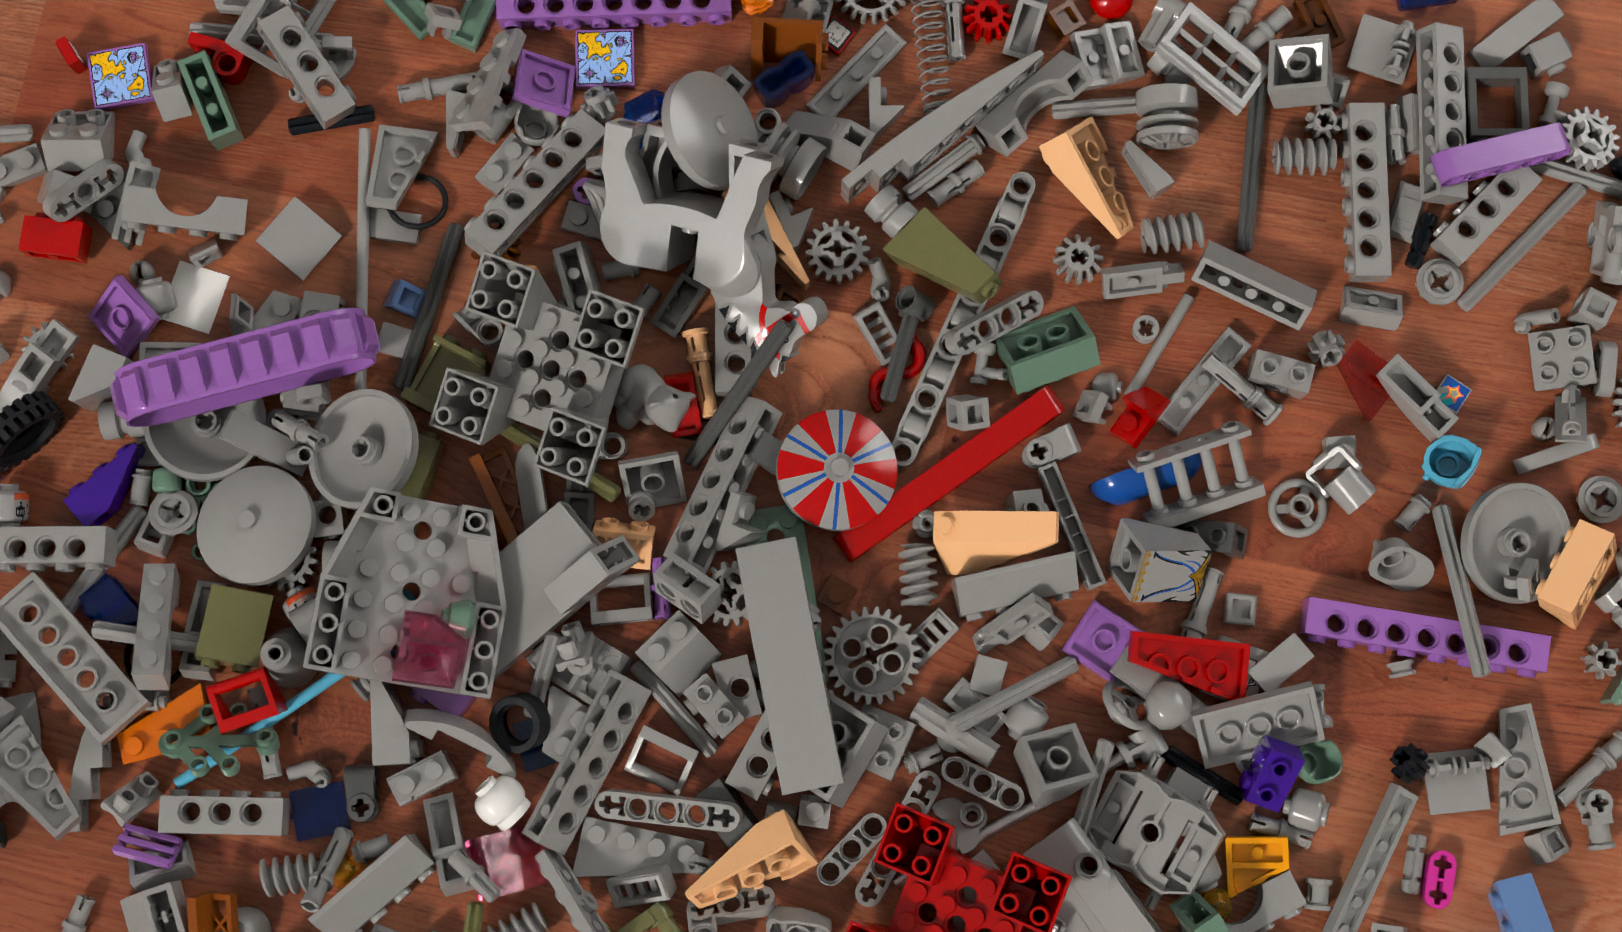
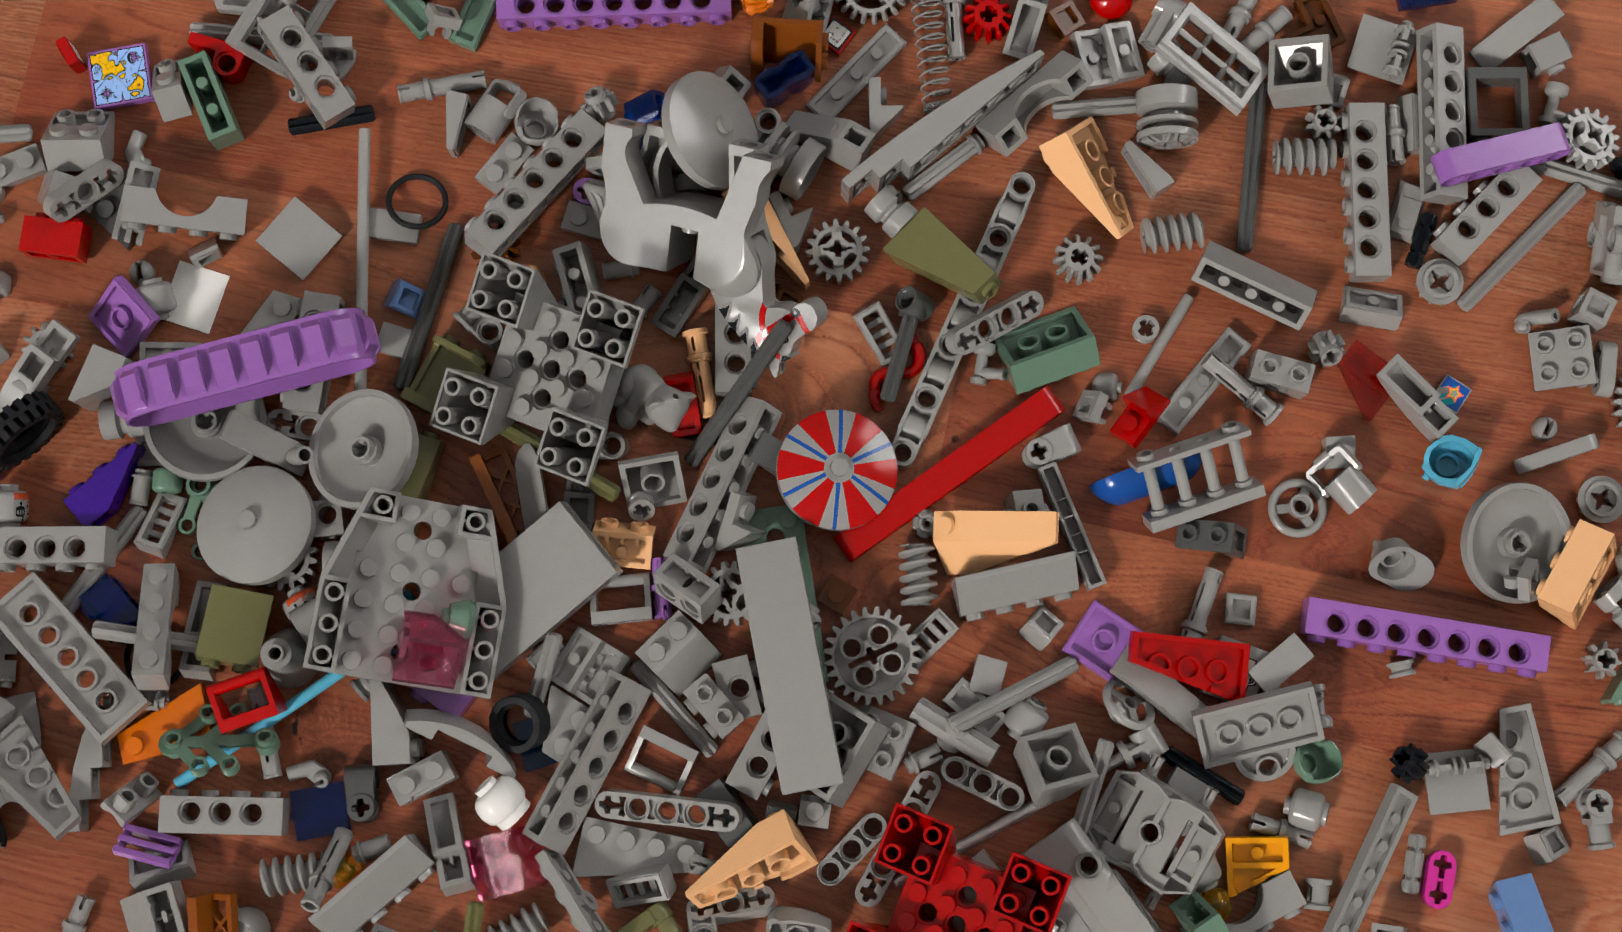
(171, 501): light grey gear -> none
(240, 315): light grey slope -> none
(300, 431): light grey pin -> none
(313, 395): light grey tile -> none
(396, 163): light grey wing -> none
(474, 875): light grey axle -> none
(483, 91): light grey wing -> none
(543, 83): medium lavender tile -> none
(575, 649): light grey hips -> none
(591, 574): light grey slope -> none
(605, 58): tile -> none
(880, 281): light grey arm -> none
(955, 813): light grey plate -> none
(956, 183): light grey pin -> none
(967, 412): light grey brick -> none
(1012, 623): light grey hinge -> none
(1140, 279): light grey hinge -> none
(1157, 562): light grey slope -> none
(1168, 705): light grey hair -> none
(1271, 773): dark purple brick -> none
(1413, 512): light grey pin -> none
(1461, 591): light grey axle -> none
(1570, 416): light grey hinge -> none

